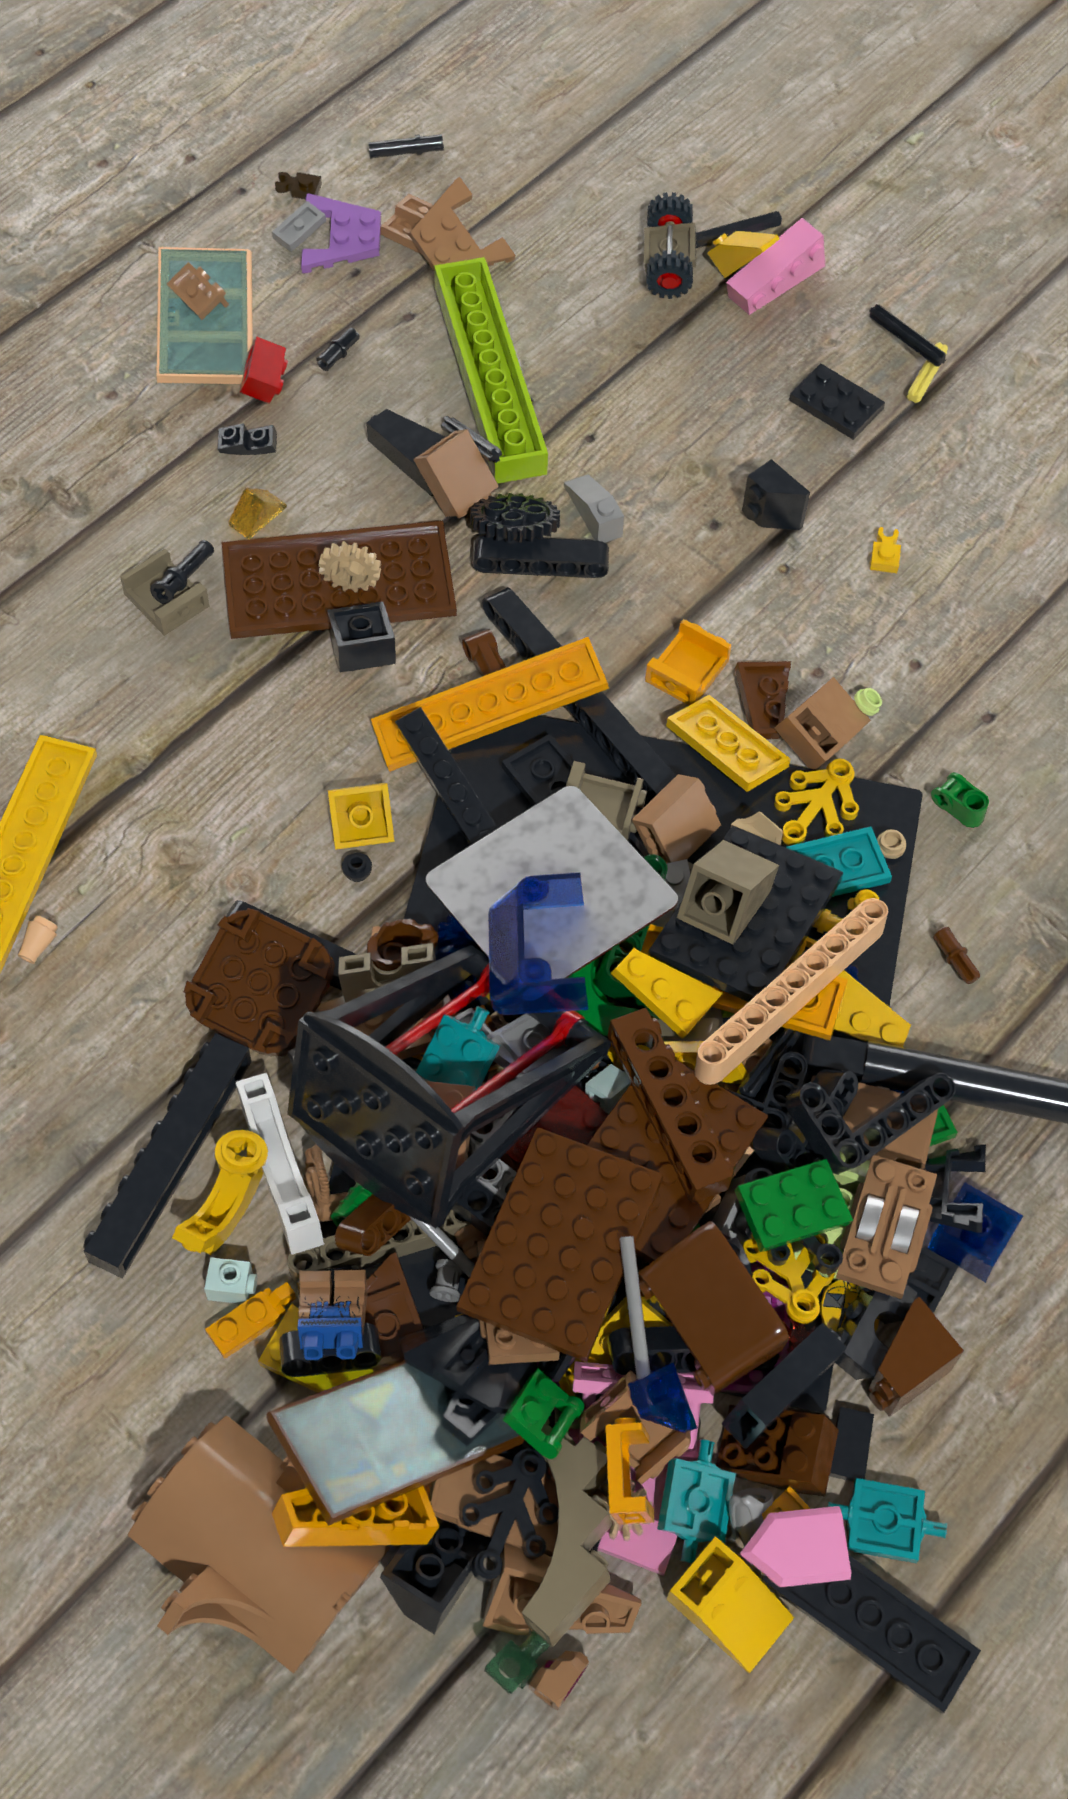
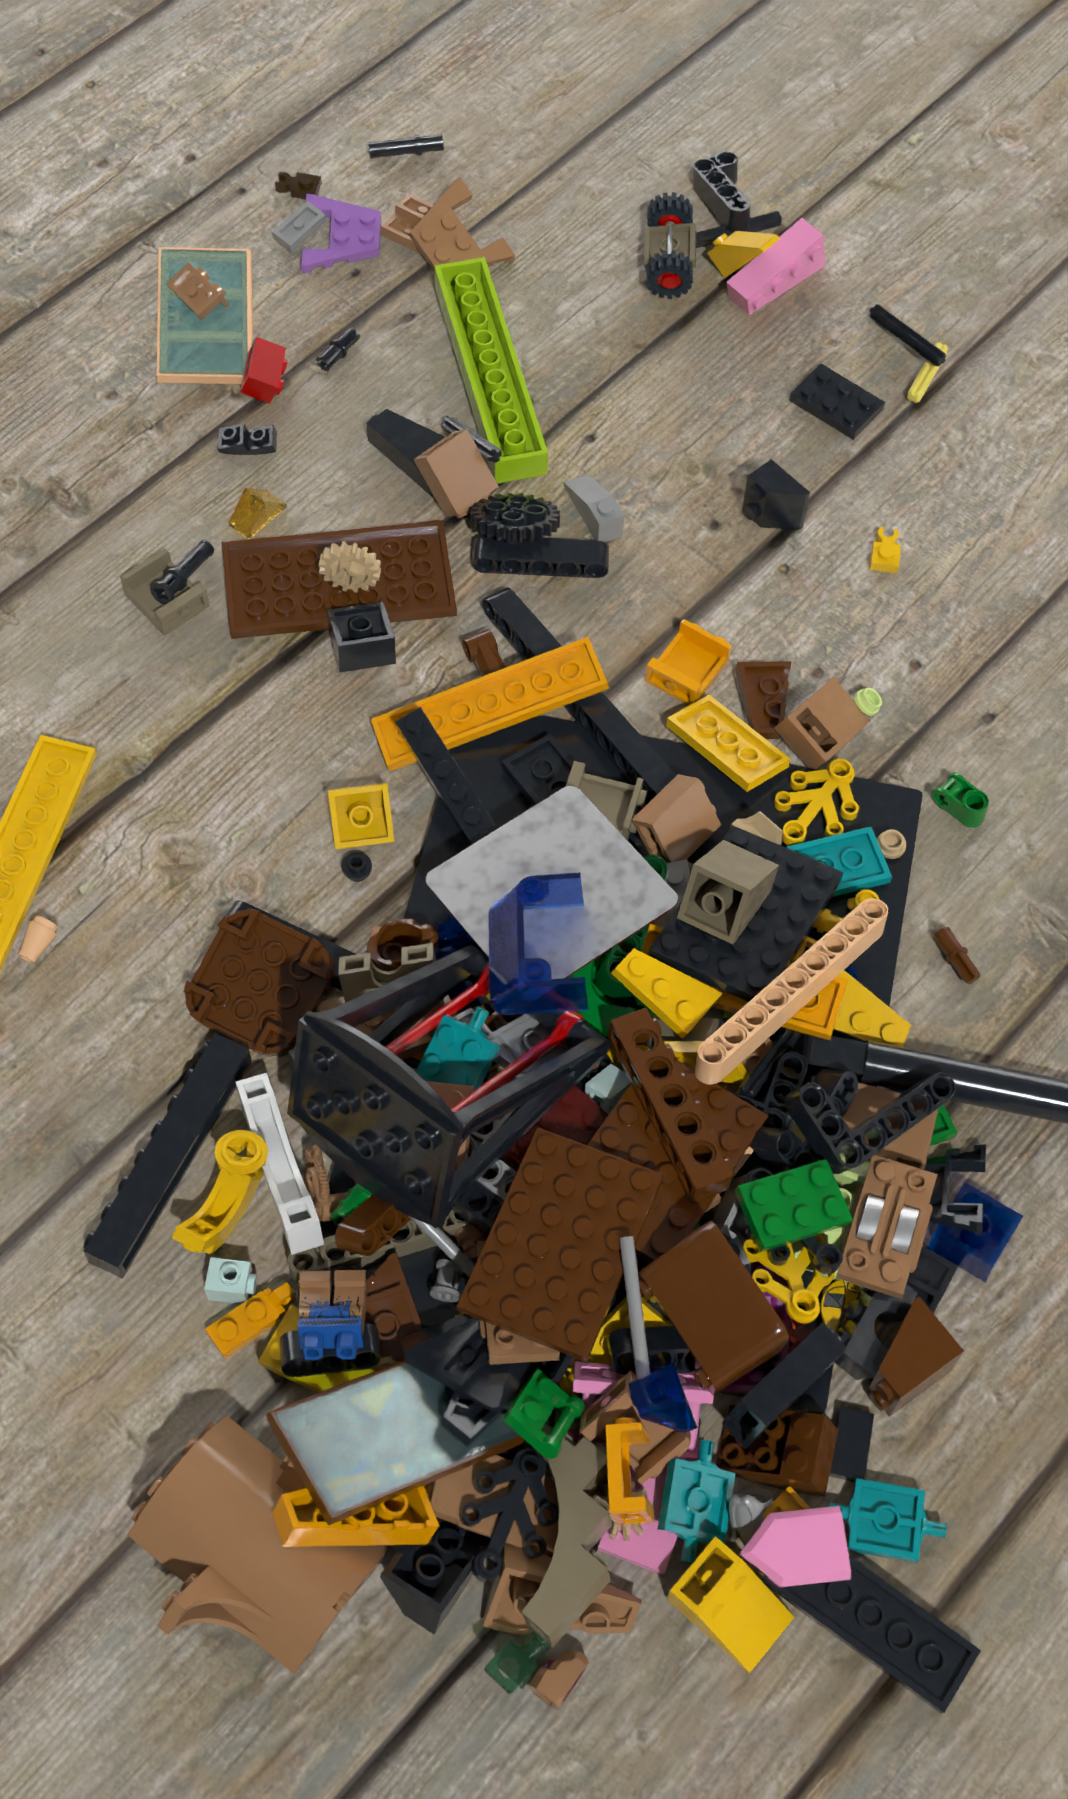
(715, 182): none -> black beam

